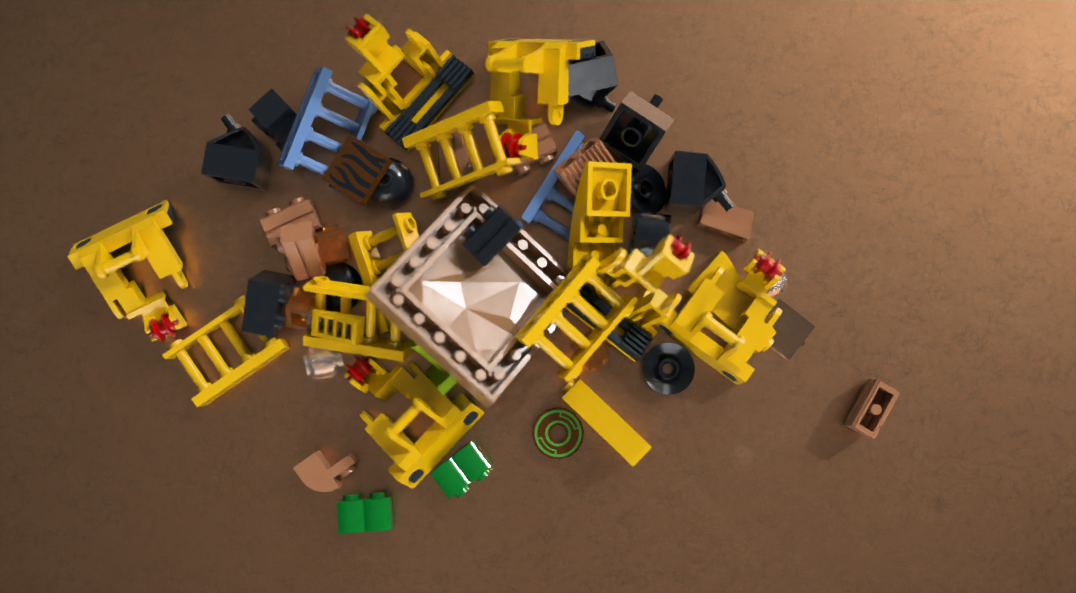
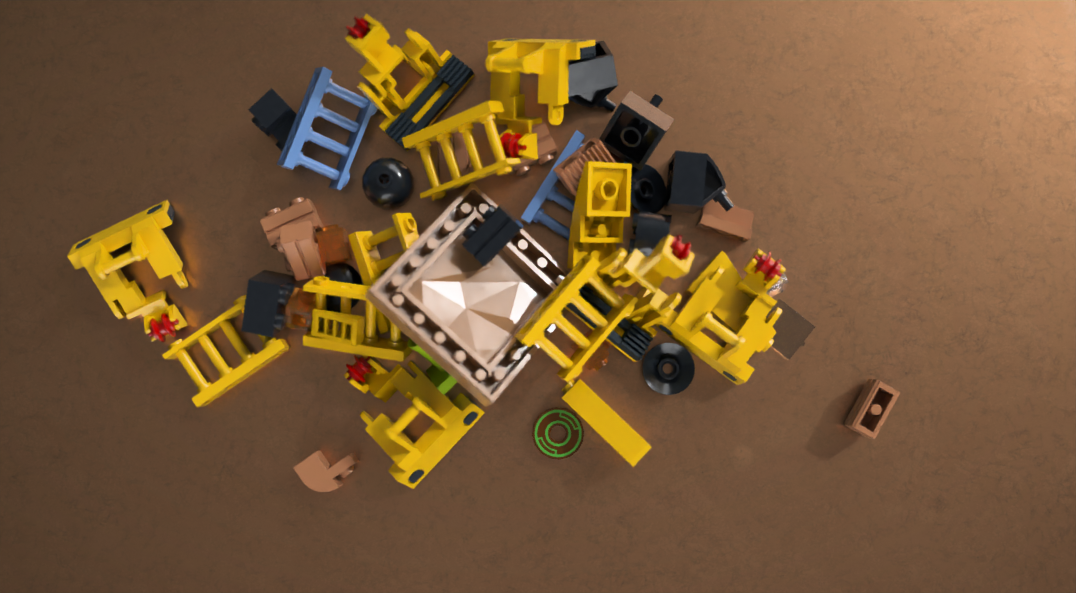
(237, 158): black piece -> none
(322, 363): clear head -> none
(357, 169): reddish brown tile -> none
(364, 514): green brick -> none
(461, 469): green brick -> none

